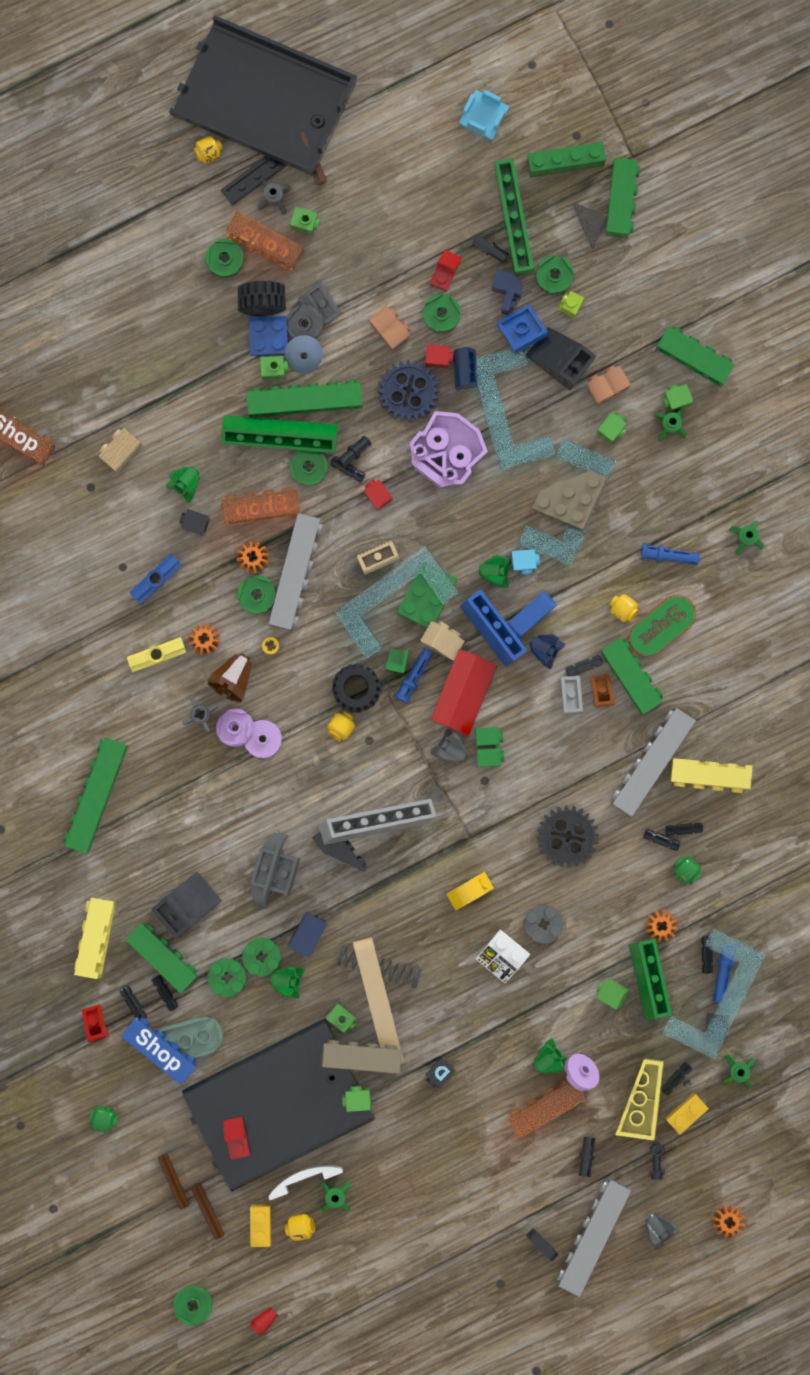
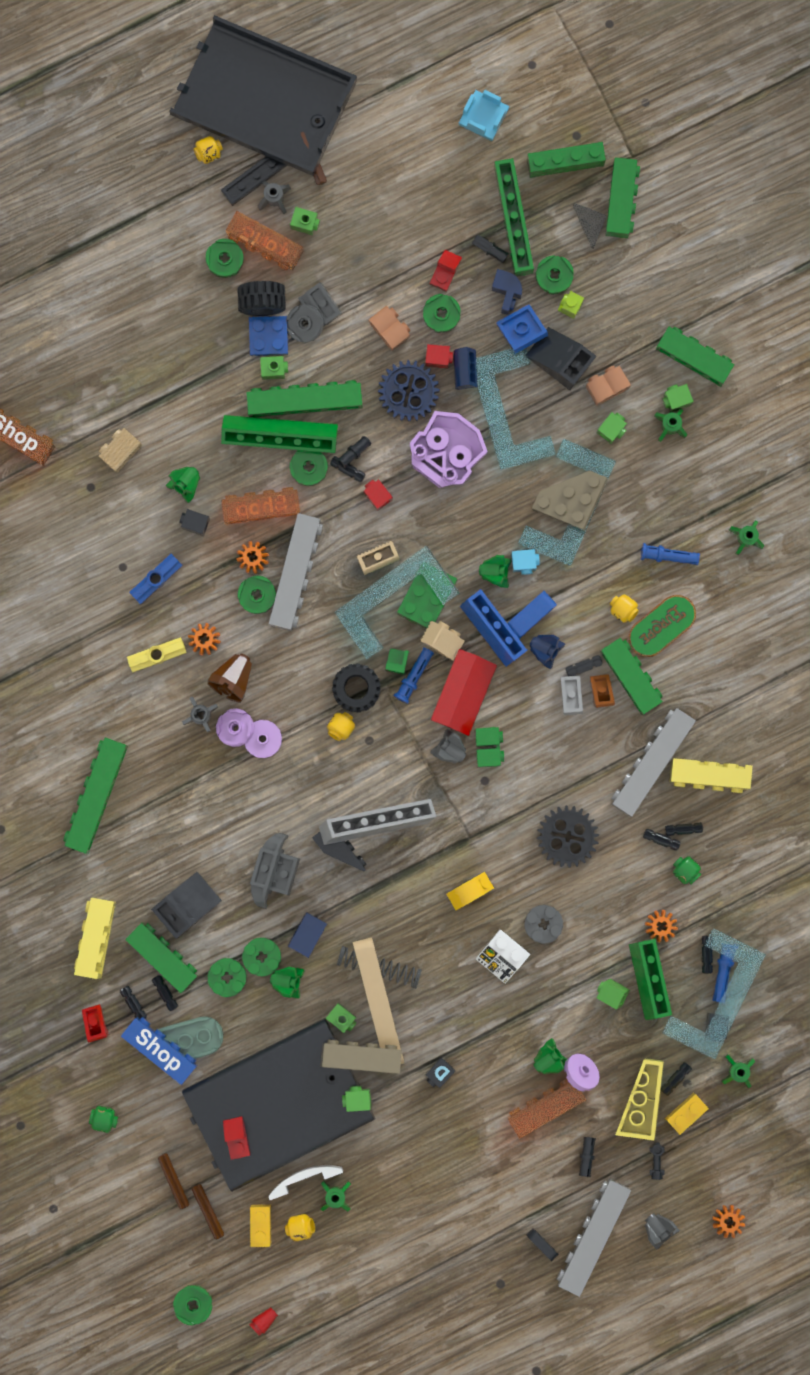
(276, 643): yellow bush -> none
(302, 344): sand blue dish -> none

